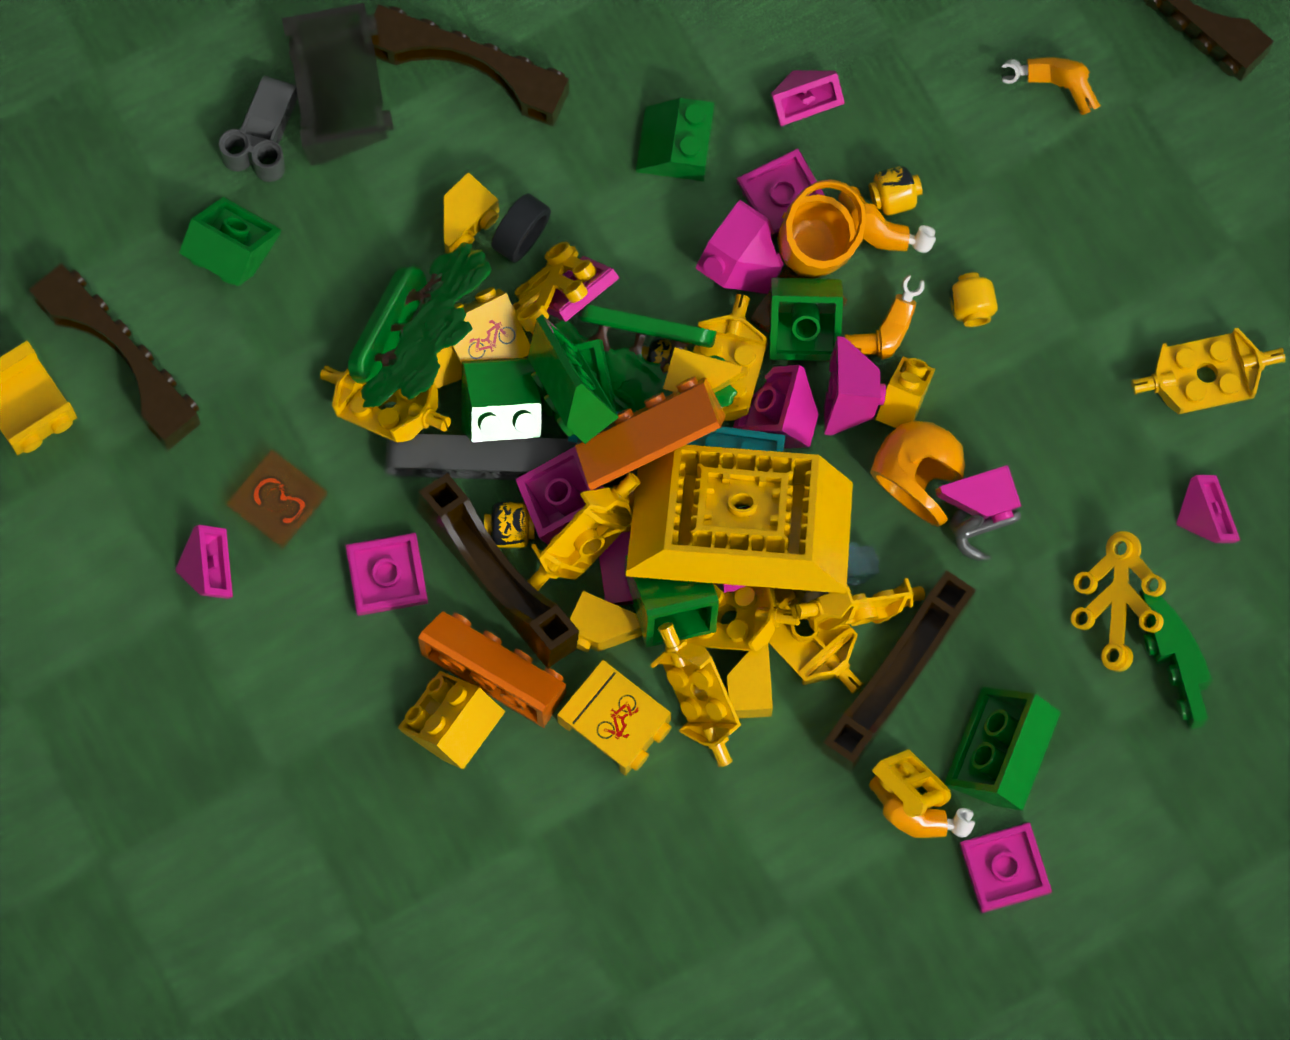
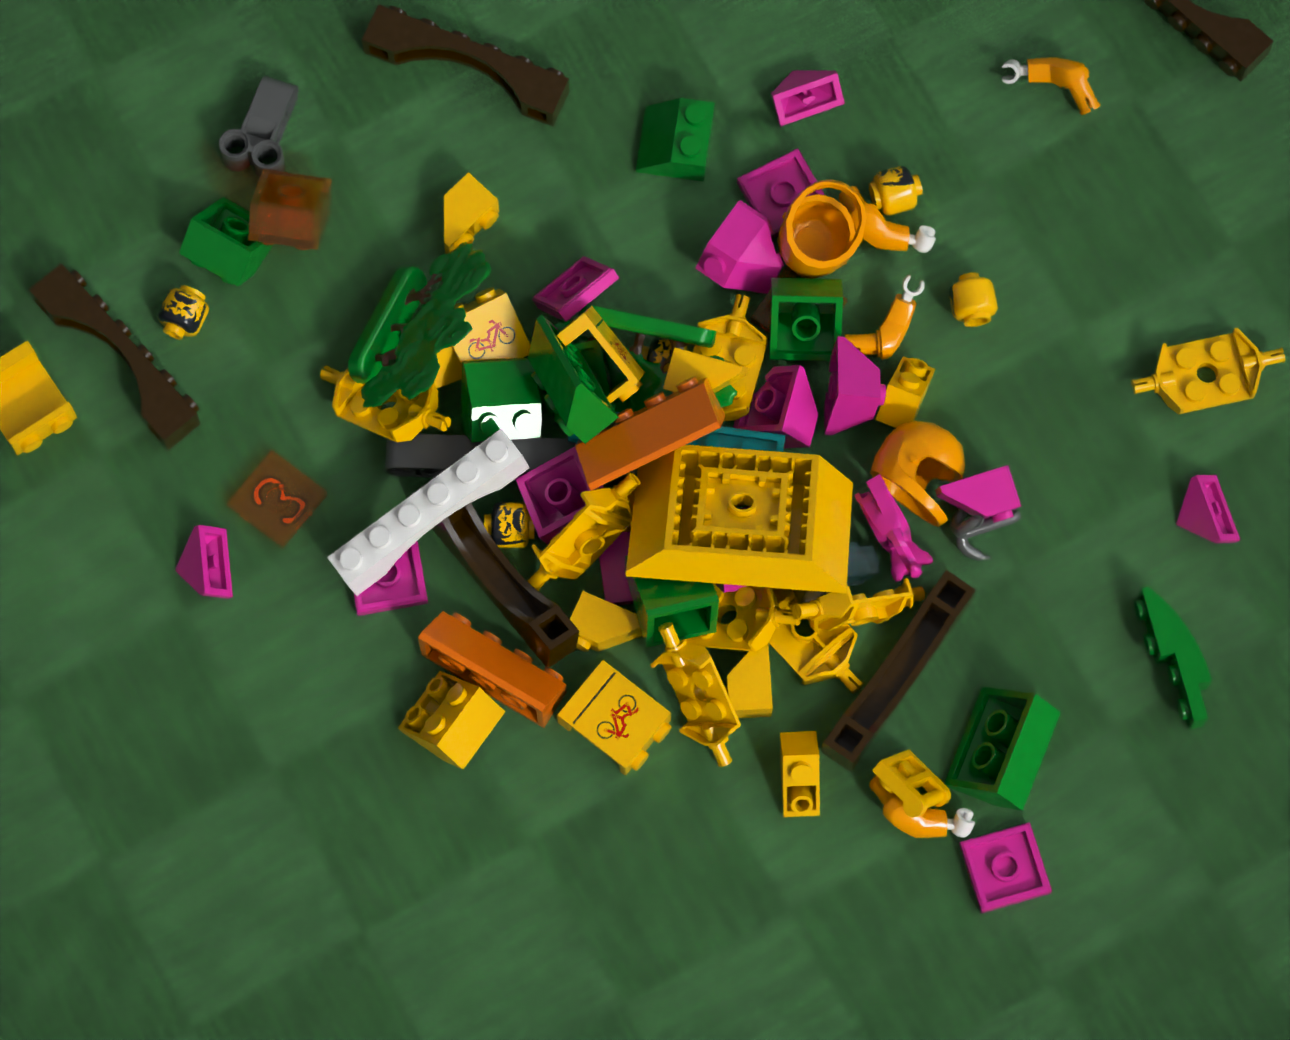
(183, 312): none -> head
(290, 209): none -> clear orange brick
(337, 82): clear smoke windscreen -> none
(381, 544): none -> white arch
(521, 227): black tyre -> none
(544, 284): yellow plant -> none
(612, 345): none -> yellow panel
(800, 773): none -> yellow slope
(892, 530): none -> dark pink animal
(1119, 594): yellow plant -> none

